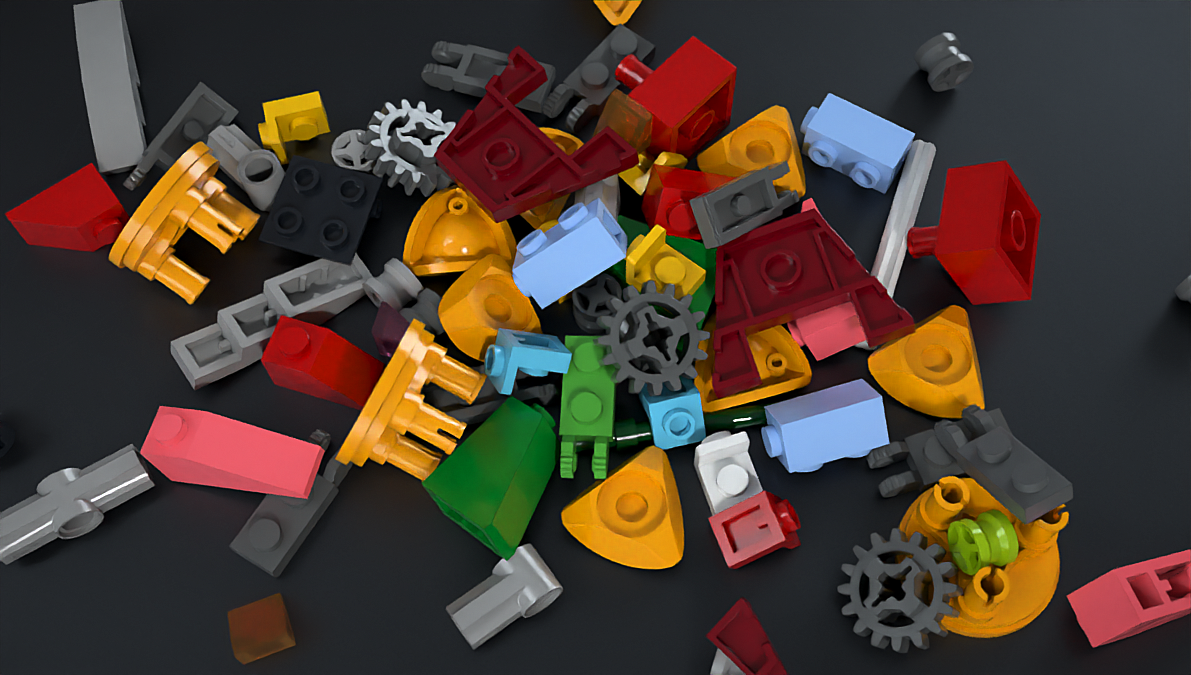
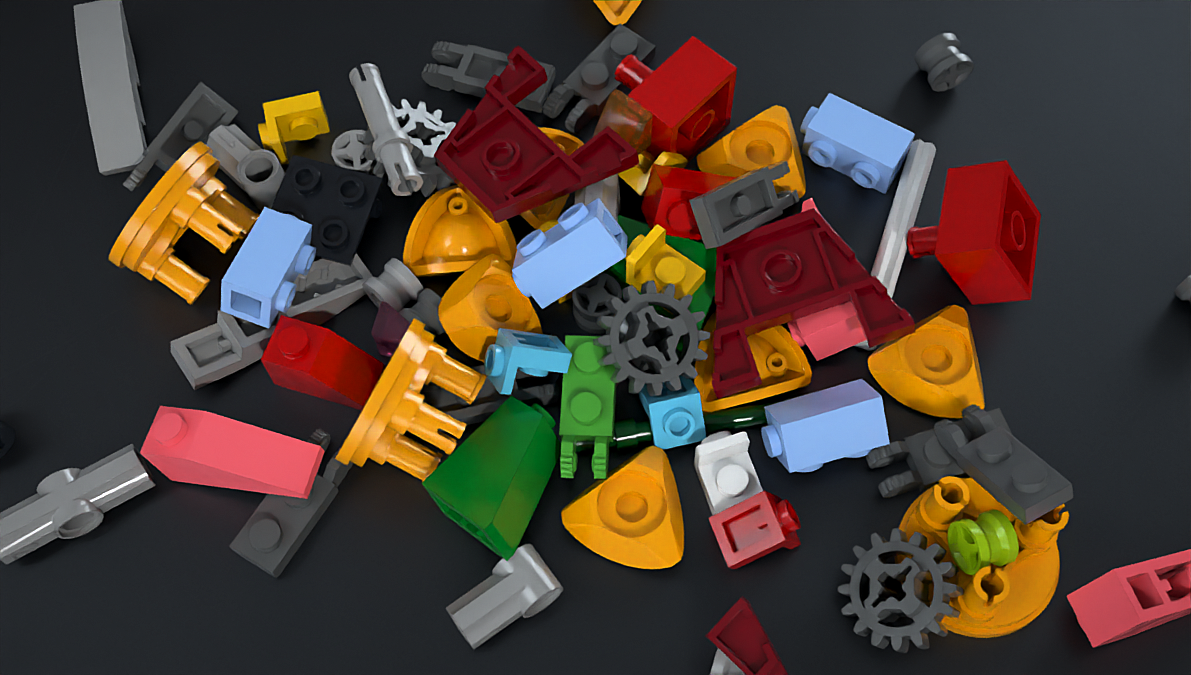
(72, 214): red slope -> none
(260, 629): clear orange slope -> none
(266, 268): none -> light blue brick
(390, 143): none -> light grey pin

